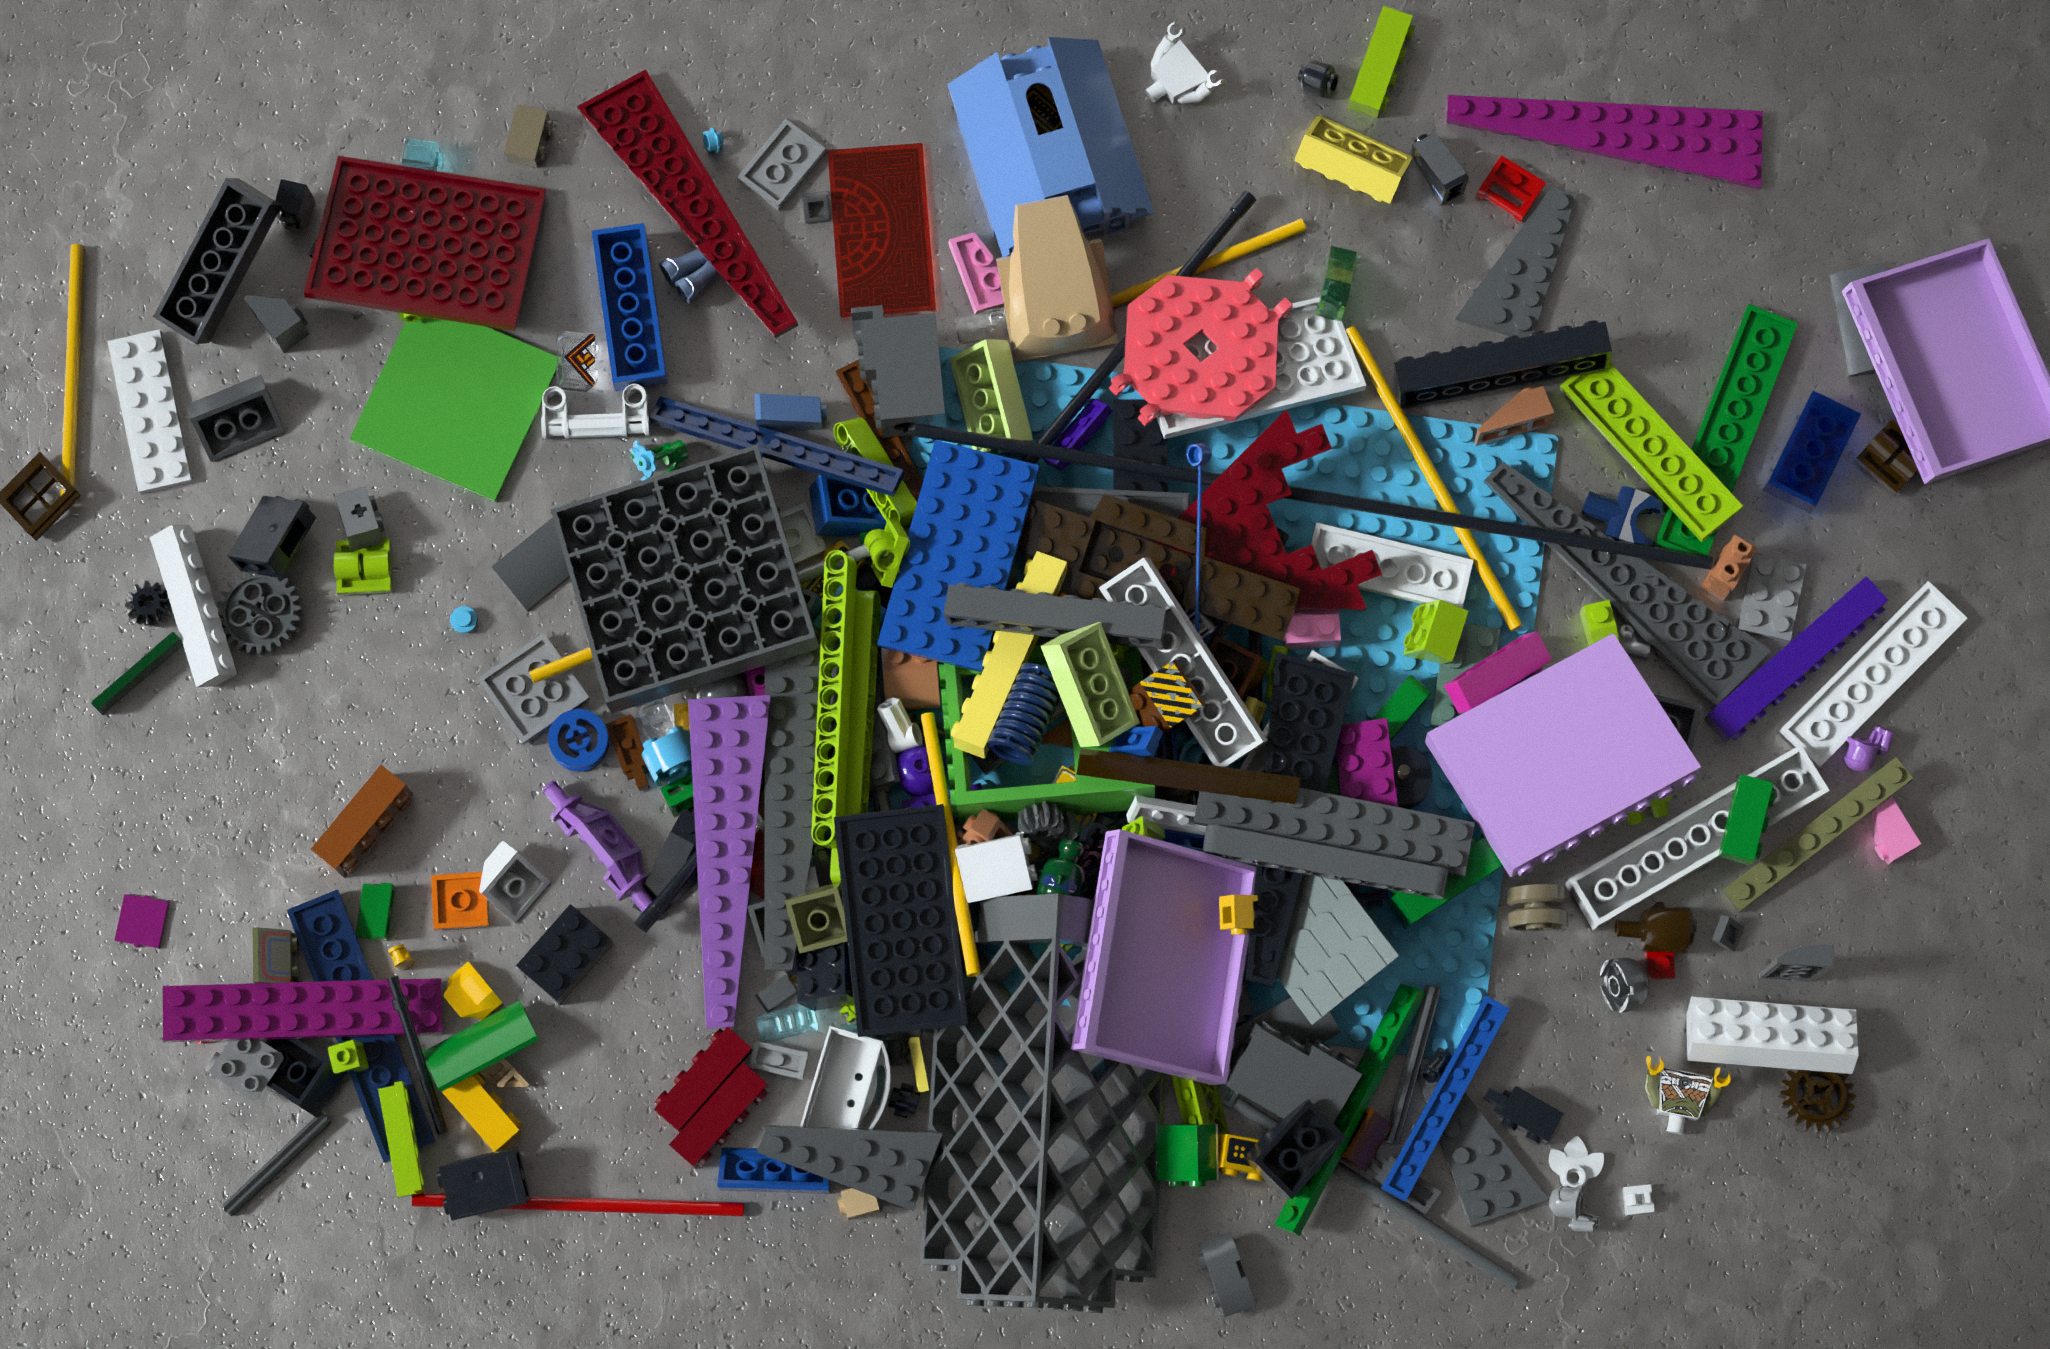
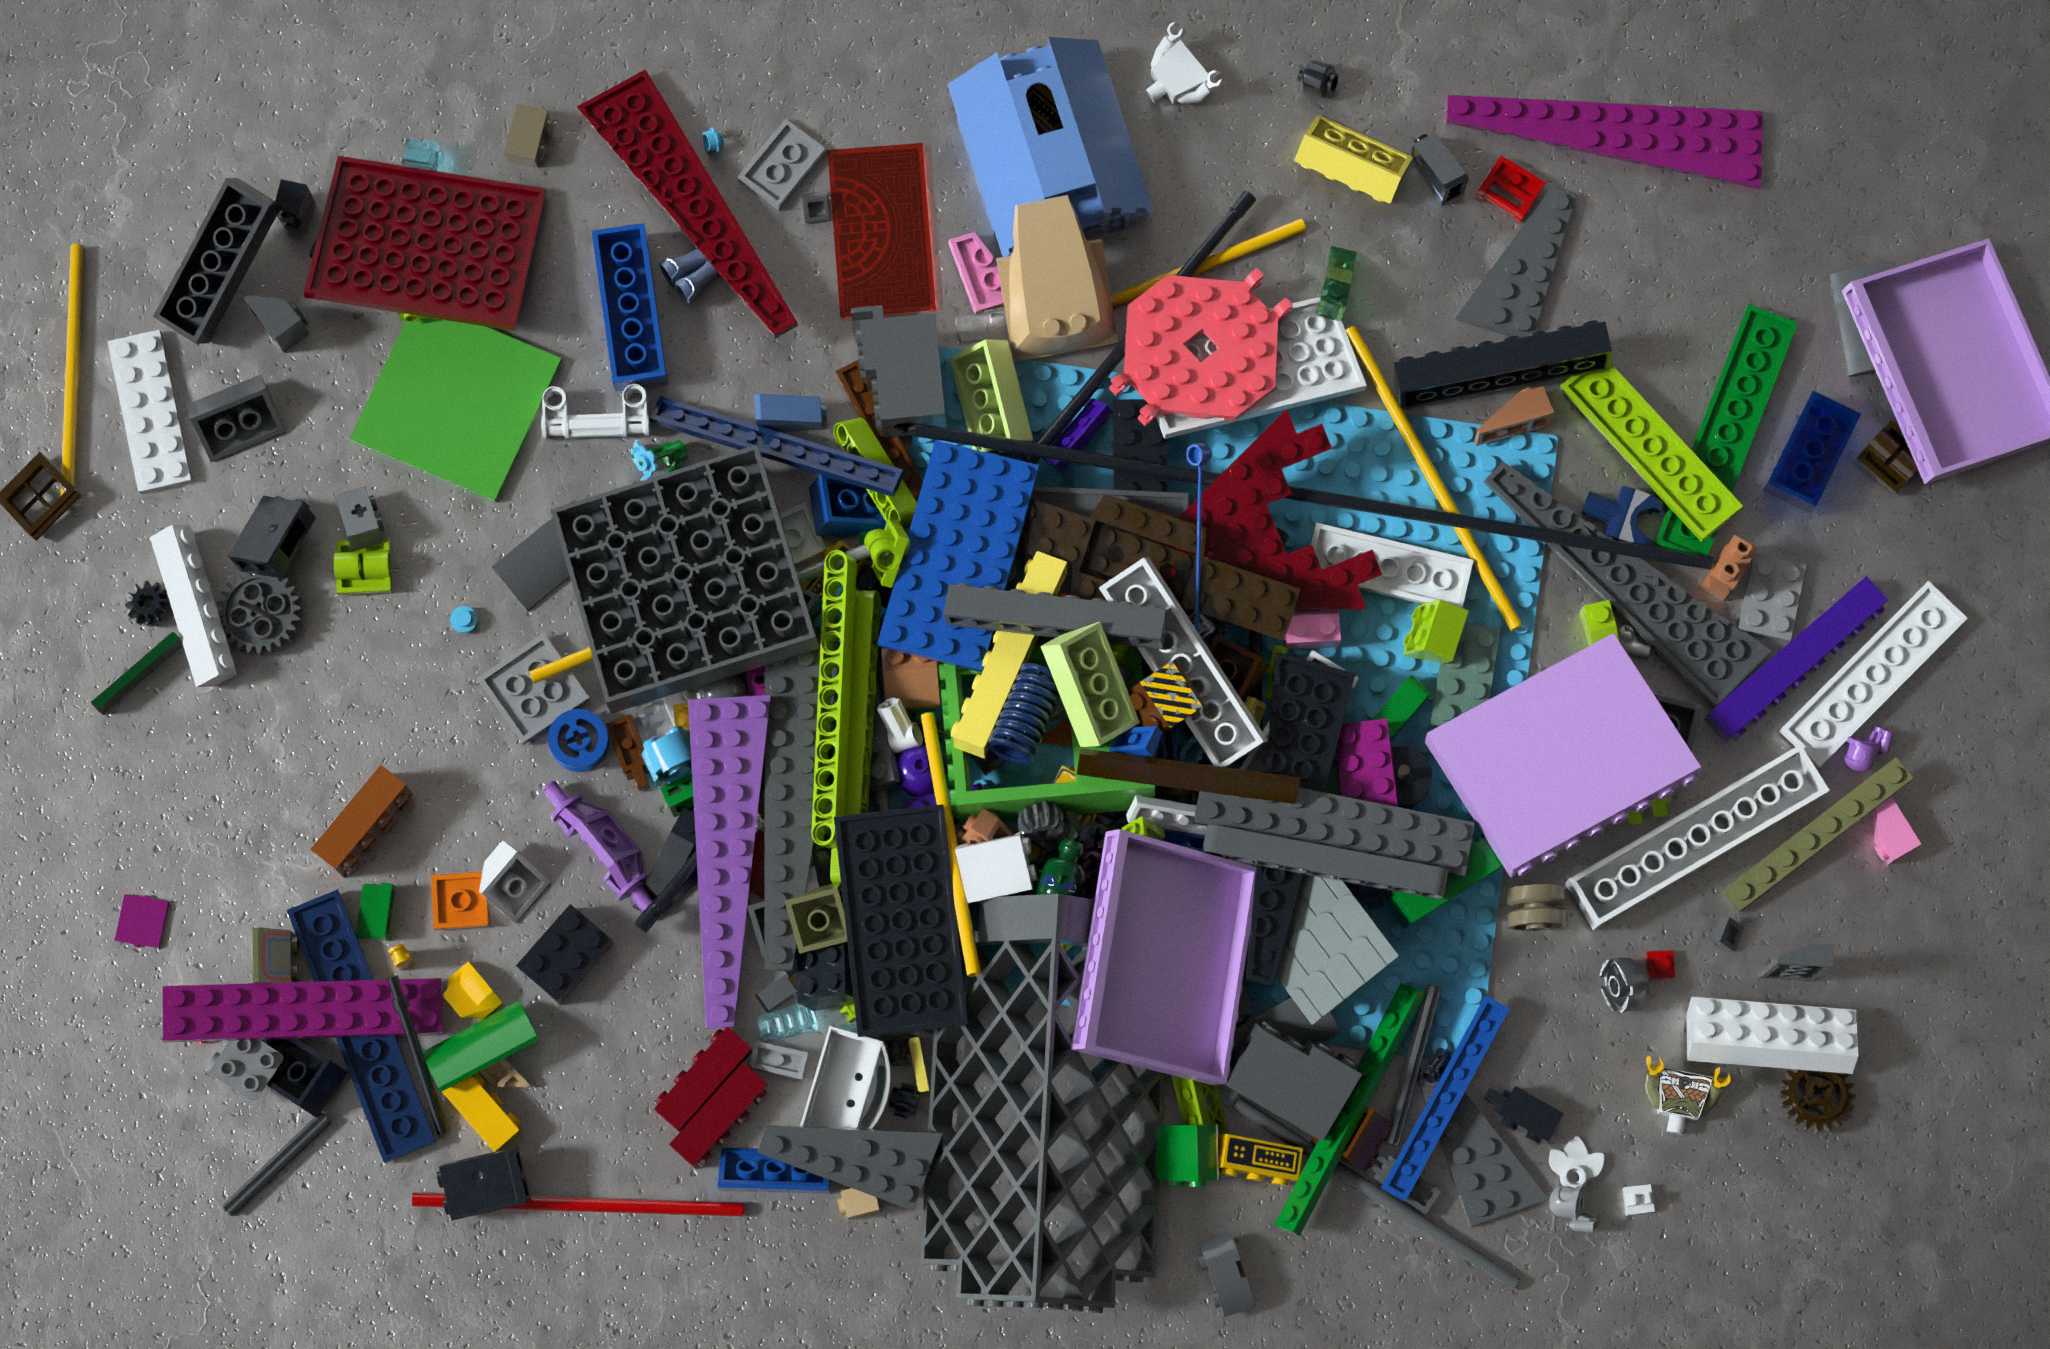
(348, 1056): lime bracket -> none
(402, 1140): lime fence -> none
(576, 361): clear brick -> none
(1237, 913): yellow brick -> none
(1295, 1149): black slope -> none
(1380, 62): lime brick -> none
(1498, 672): dark pink brick -> none
(1661, 929): dark brown piece -> none
(1747, 820): green brick -> none

